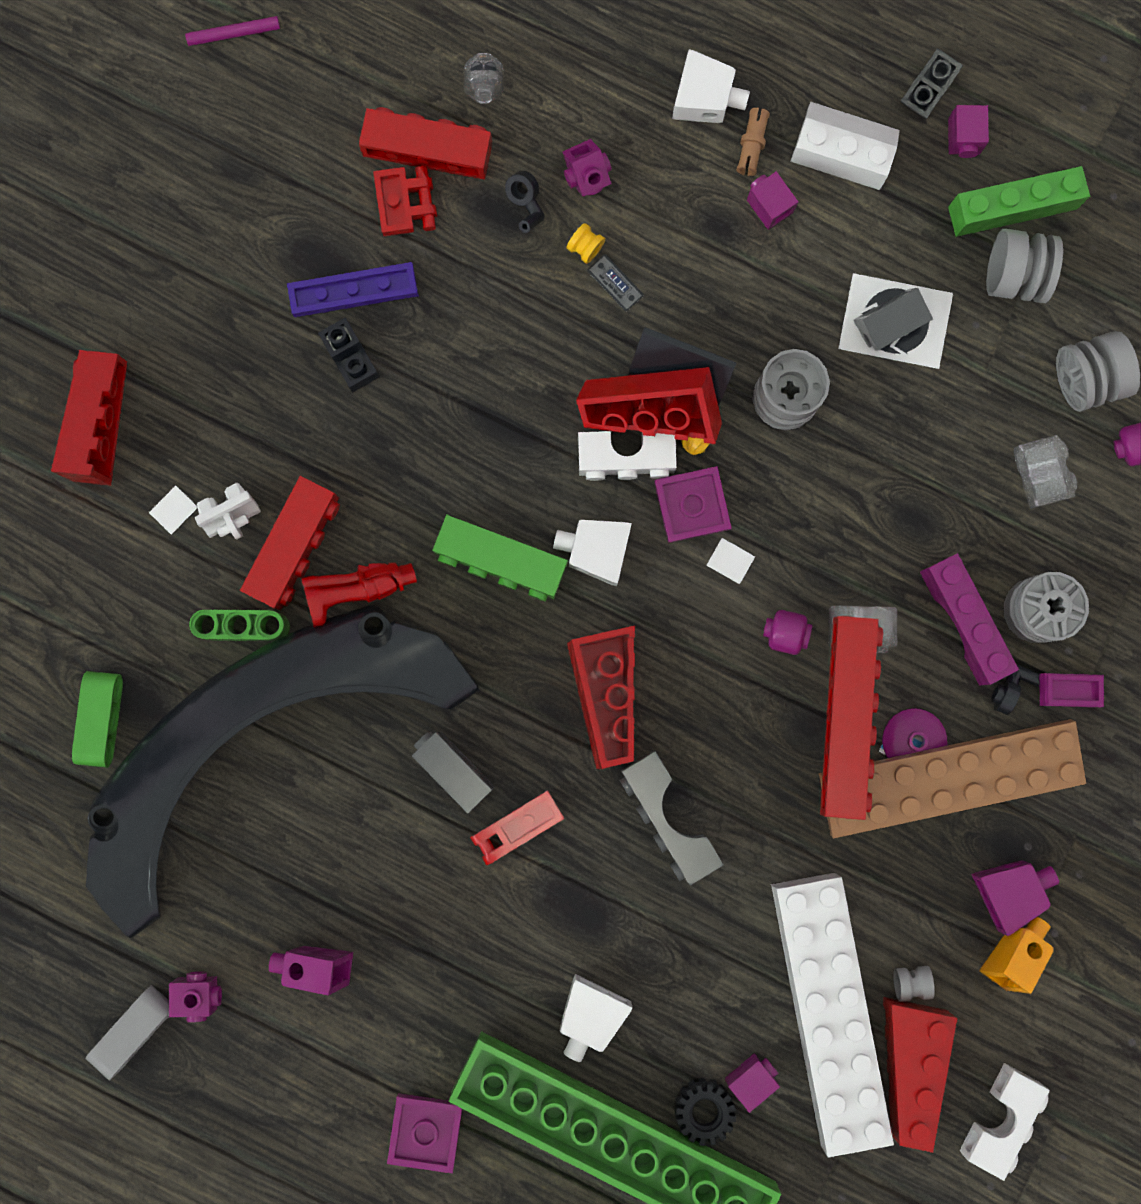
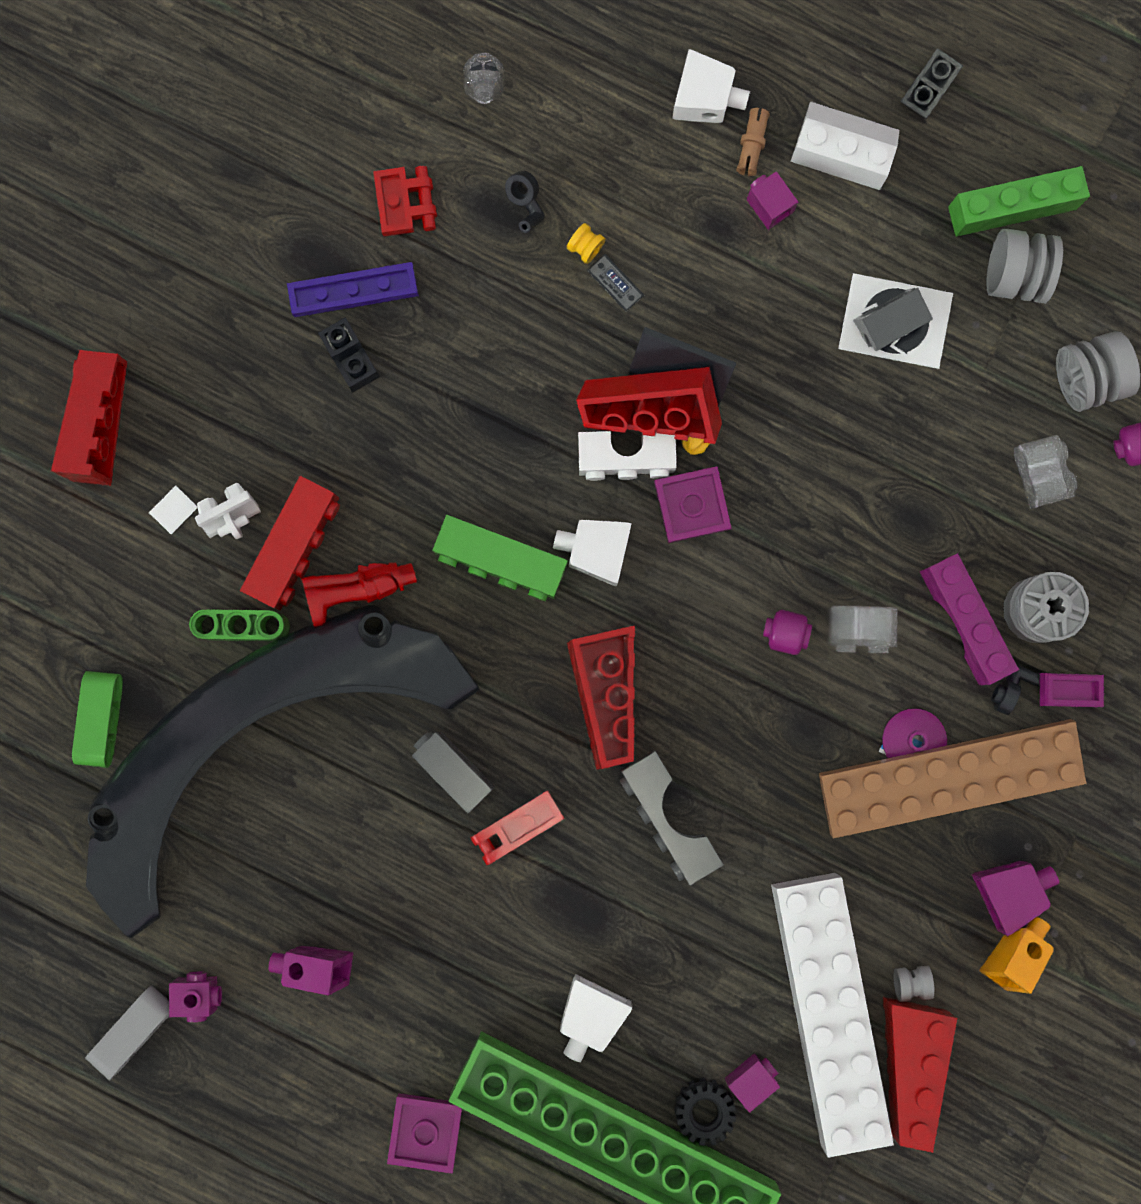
(232, 31): magenta bar -> none
(425, 142): red brick -> none
(587, 168): magenta brick -> none
(730, 561): white sticker -> none
(802, 377): light grey wheel -> none
(849, 718): red brick -> none
(968, 130): magenta brick -> none
(998, 1147): white arch -> none

